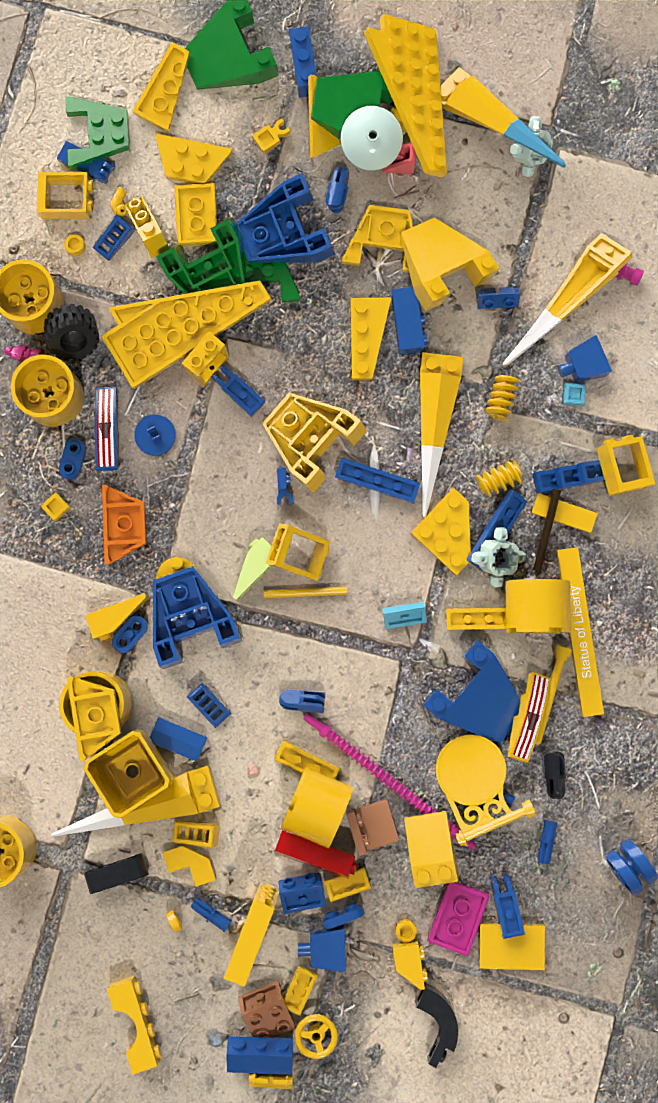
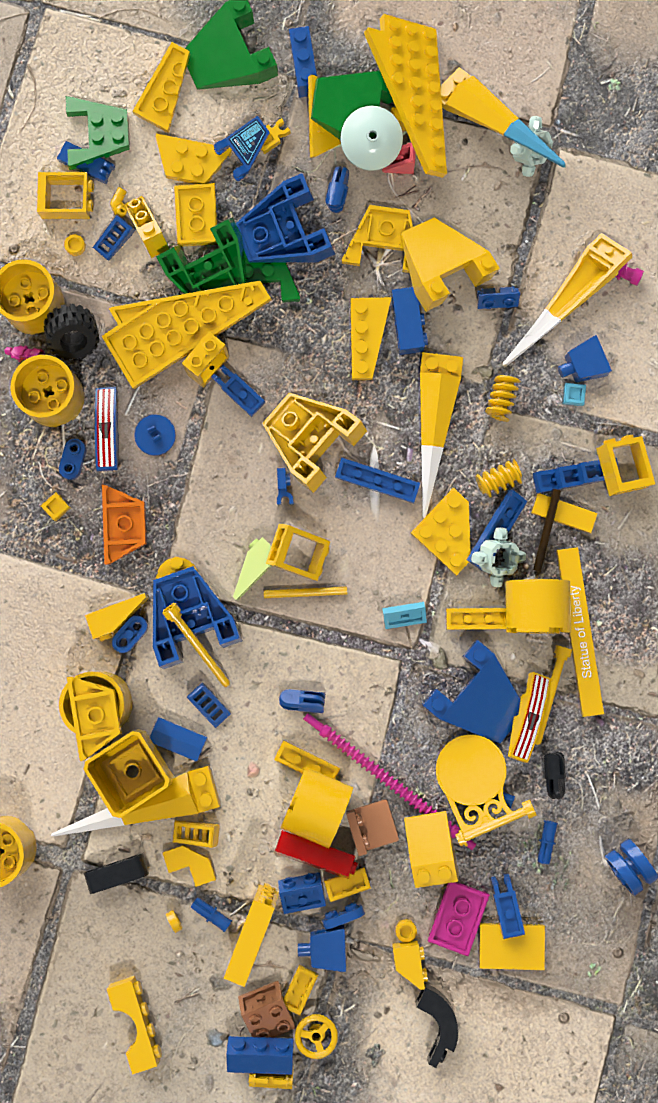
(173, 614): none -> yellow piece
(246, 145): none -> flag

